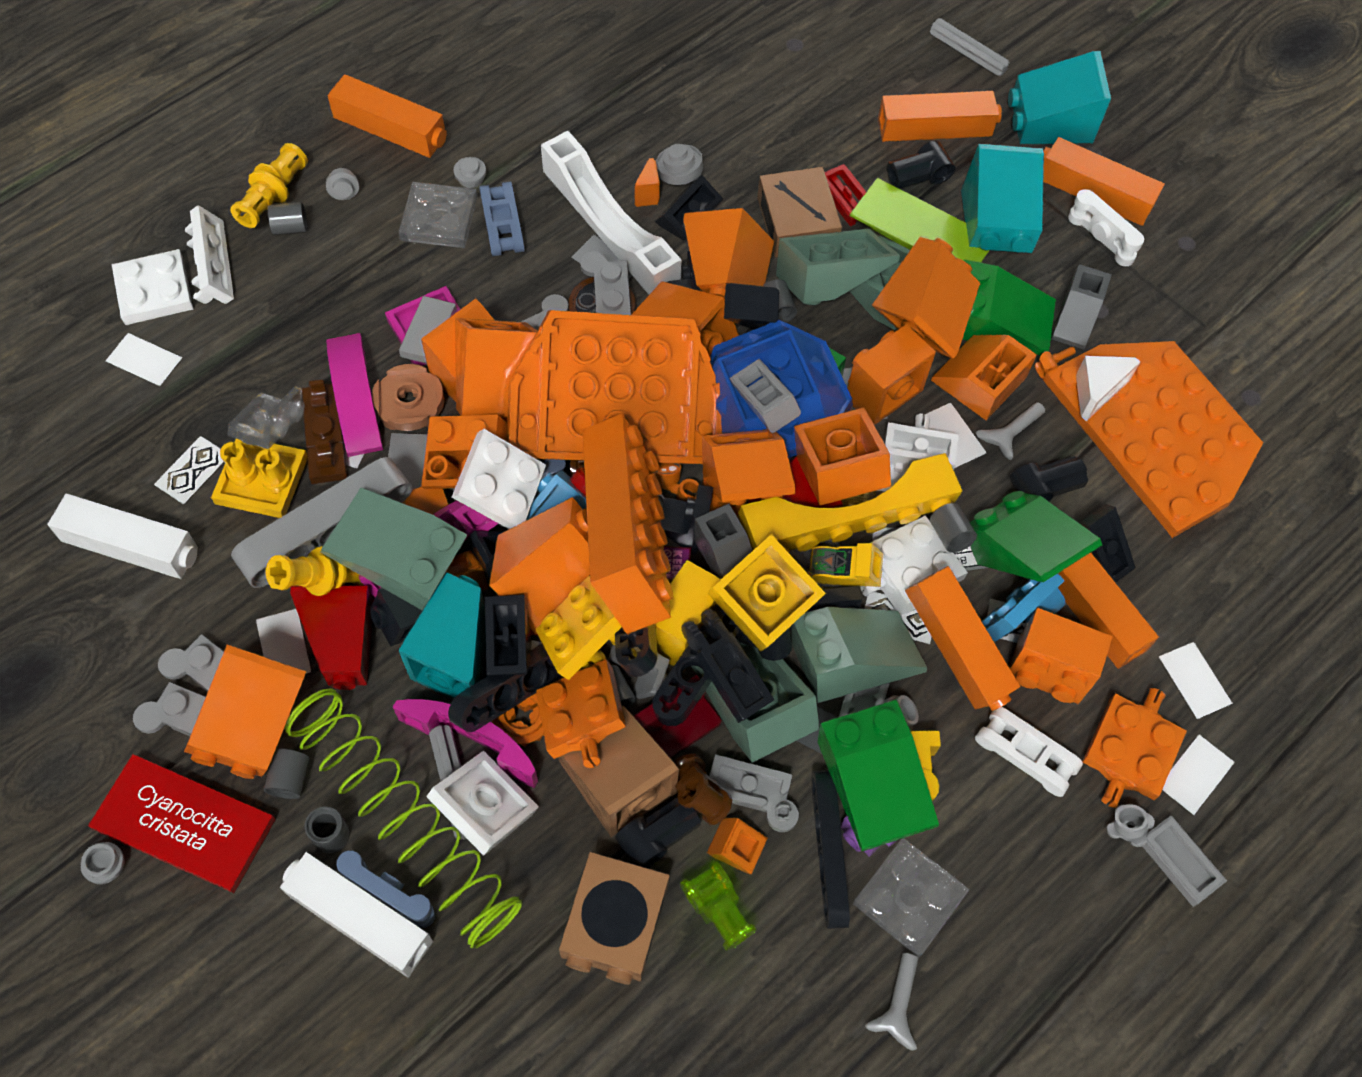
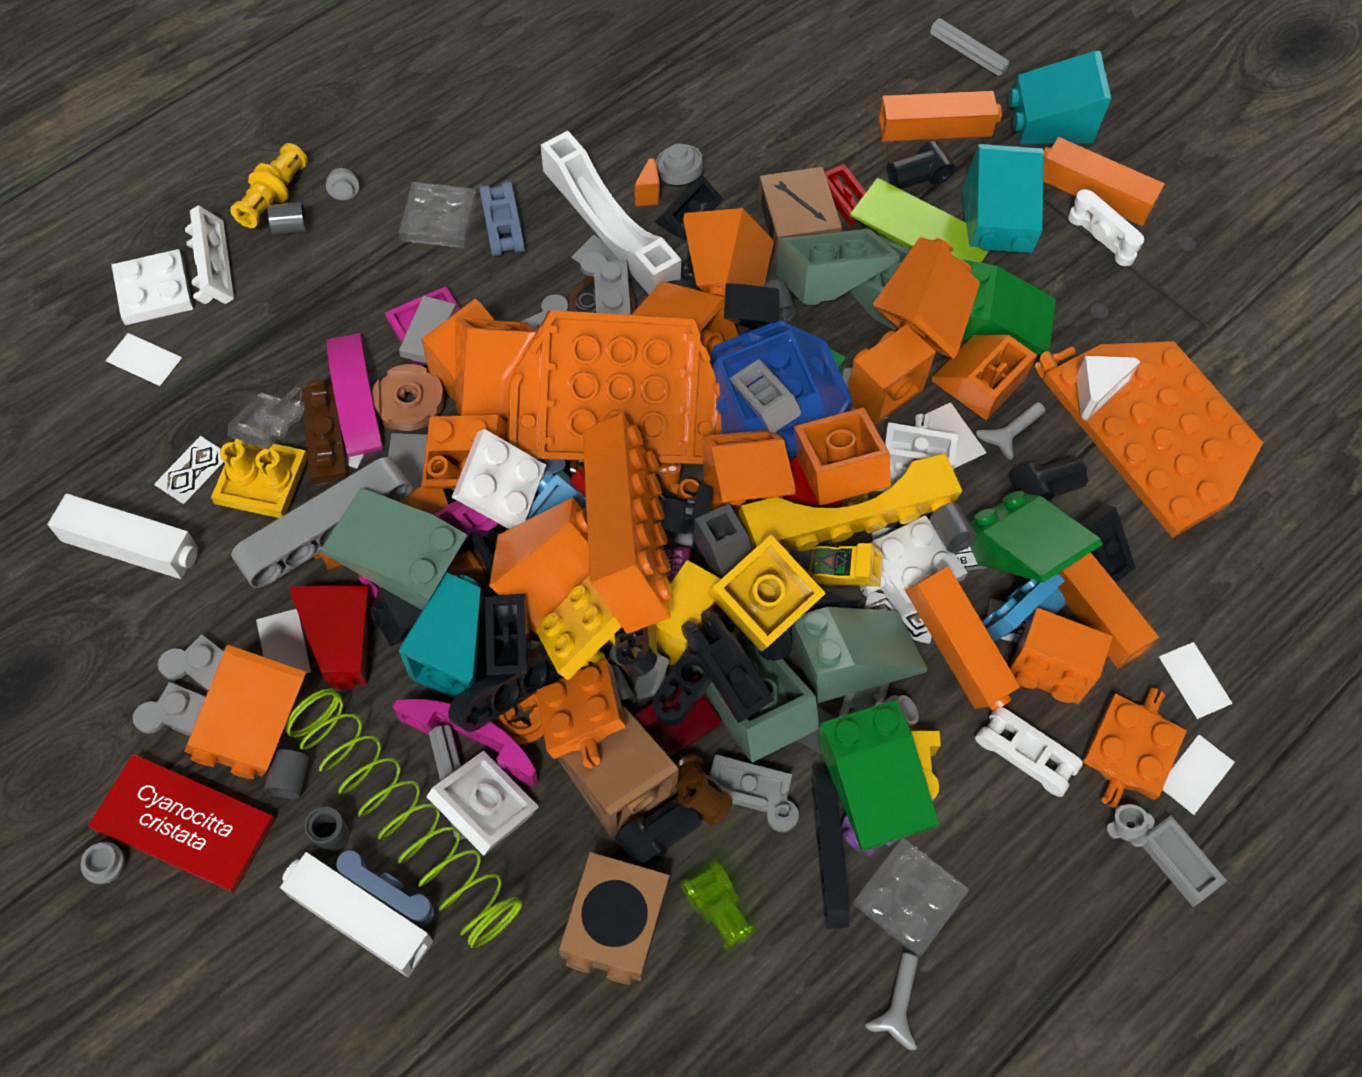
(313, 571): yellow piece -> none
(387, 116): orange brick -> none
(470, 172): light grey plate -> none
(737, 844): orange slope -> none
(1081, 306): slope -> none

